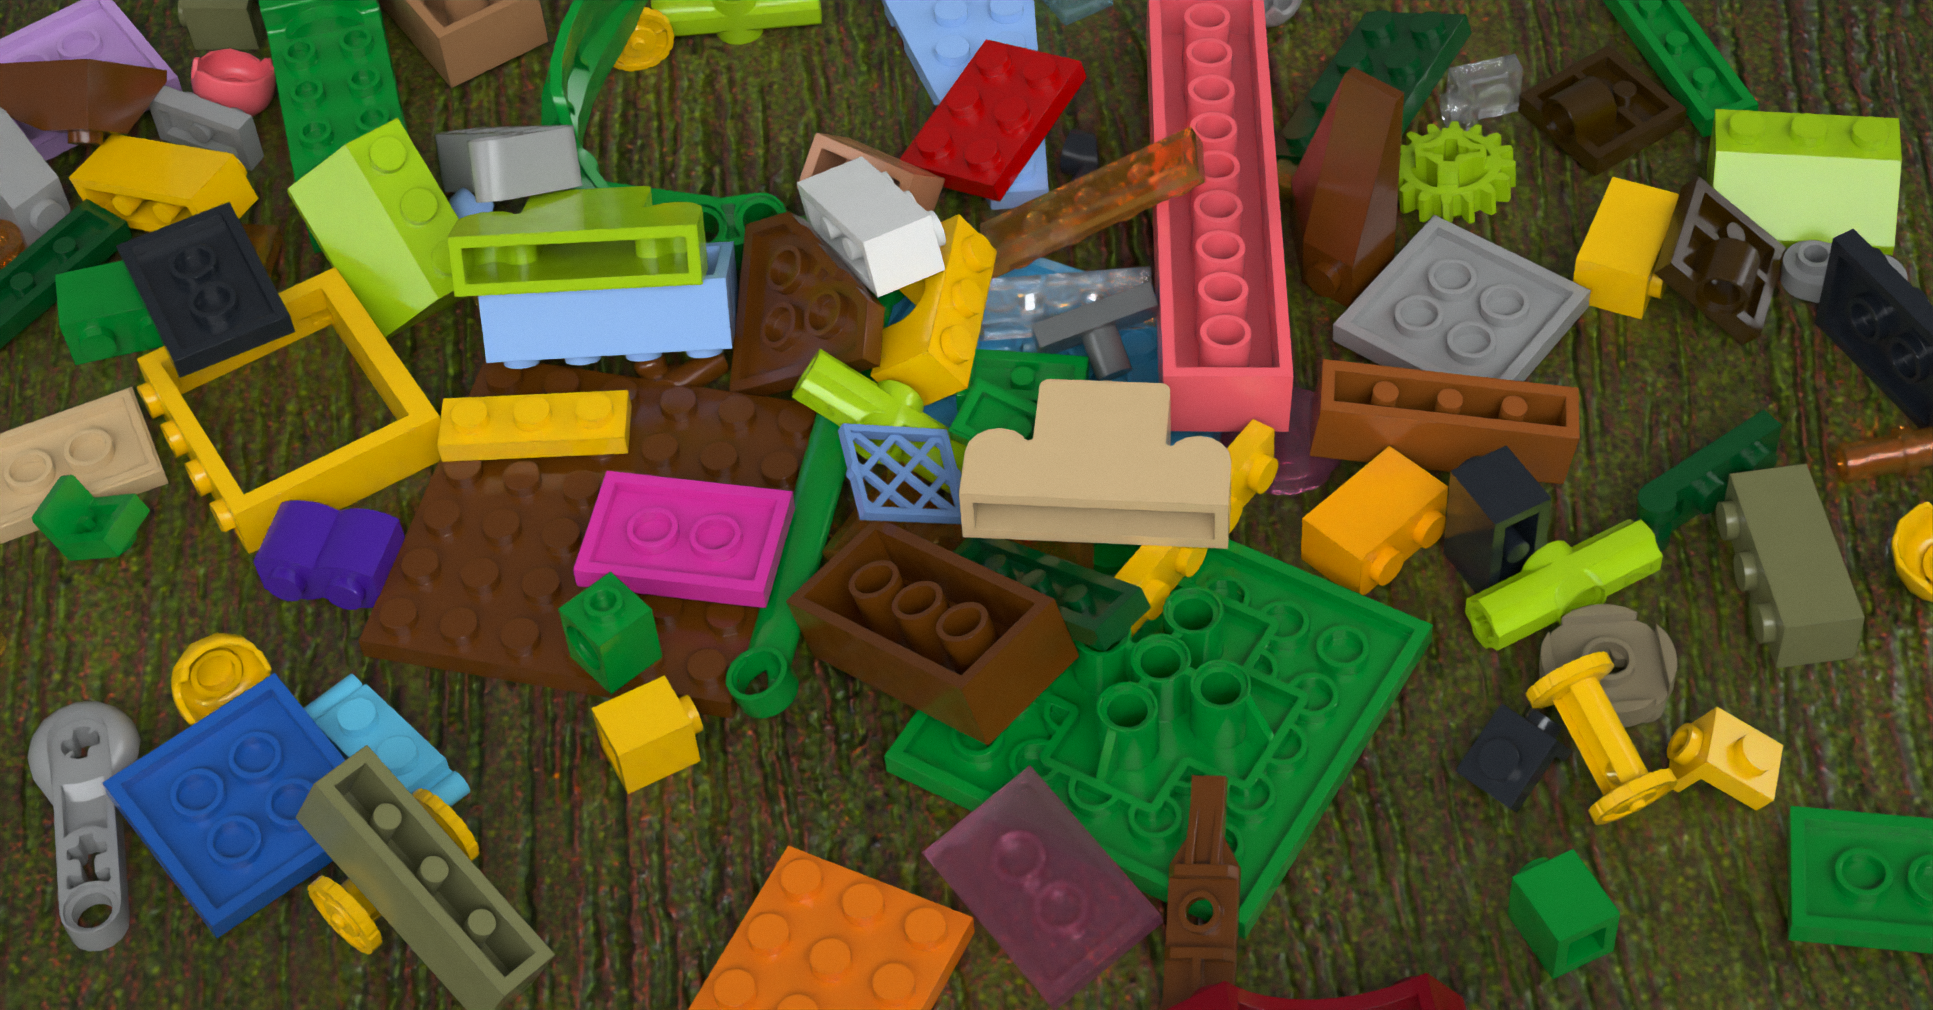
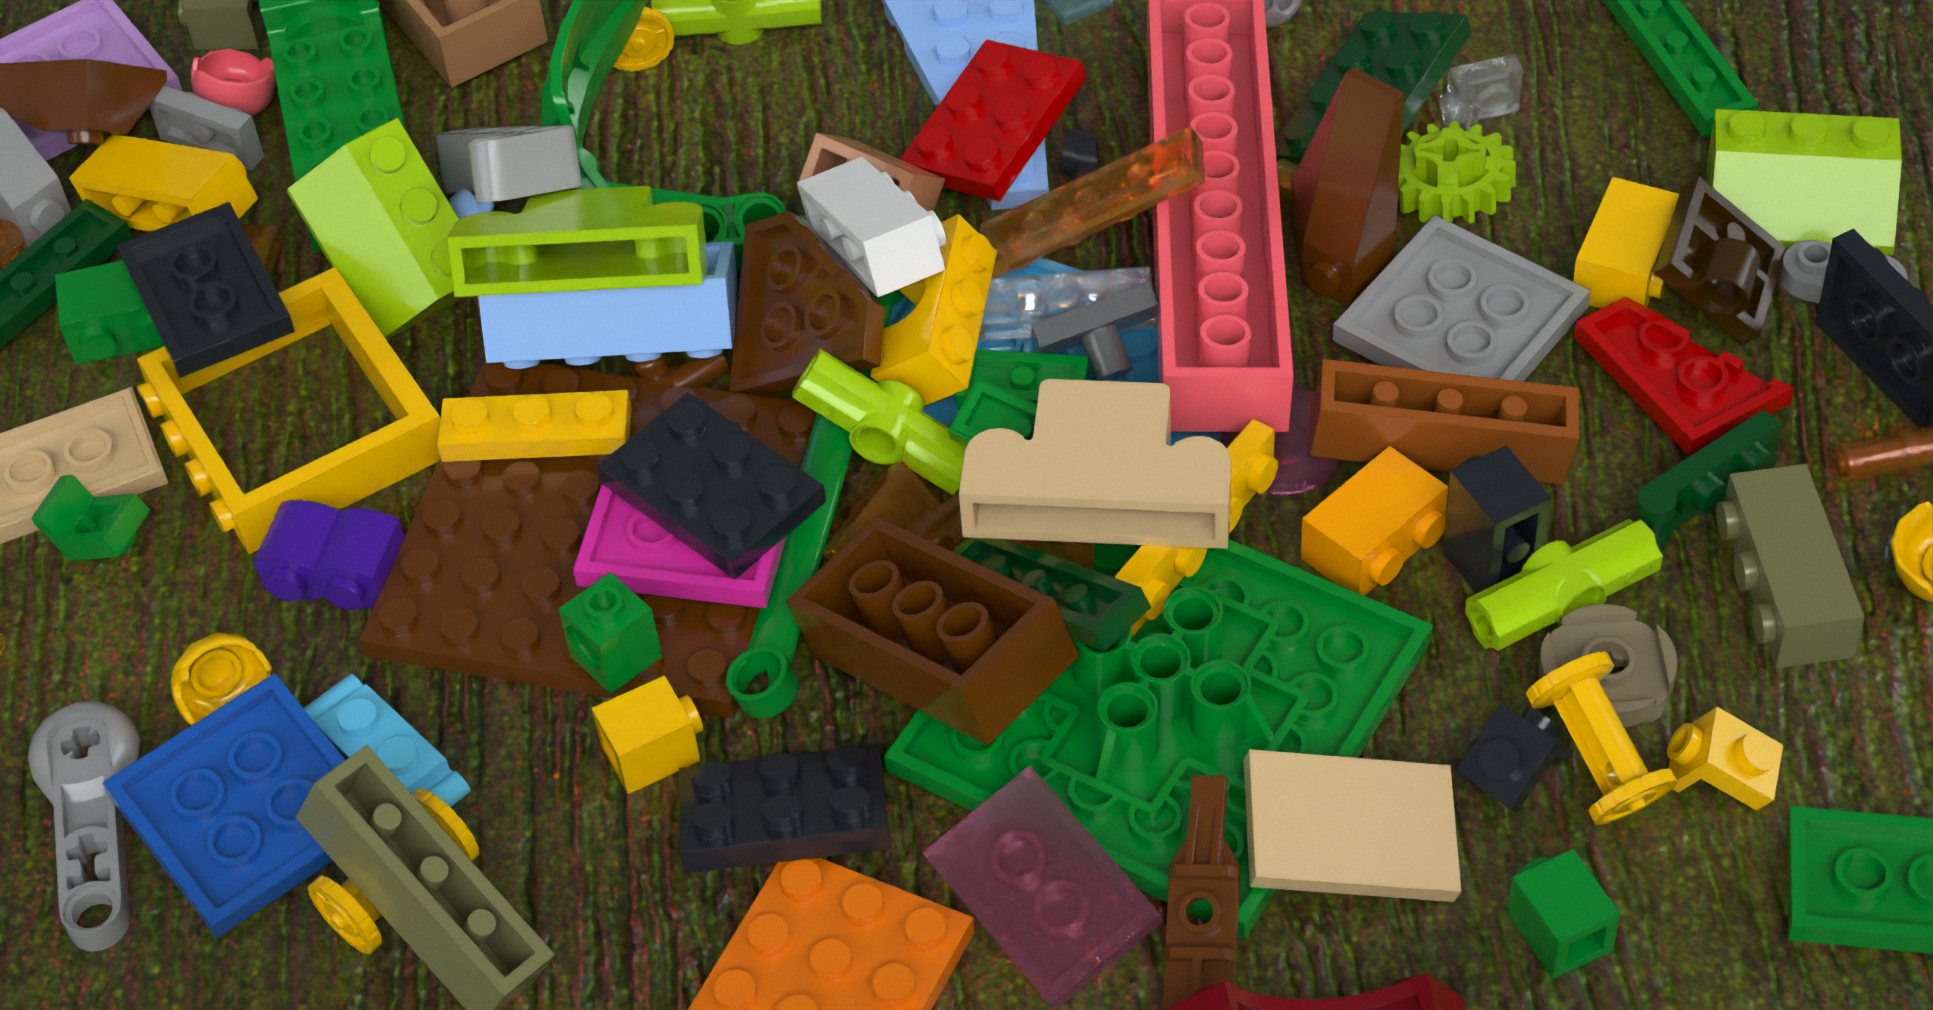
(711, 485): none -> black plate
(782, 808): none -> black plate
(901, 436): medium blue window -> none
(1351, 826): none -> tan tile
(1601, 110): dark brown plate -> none
(1674, 379): none -> red wing

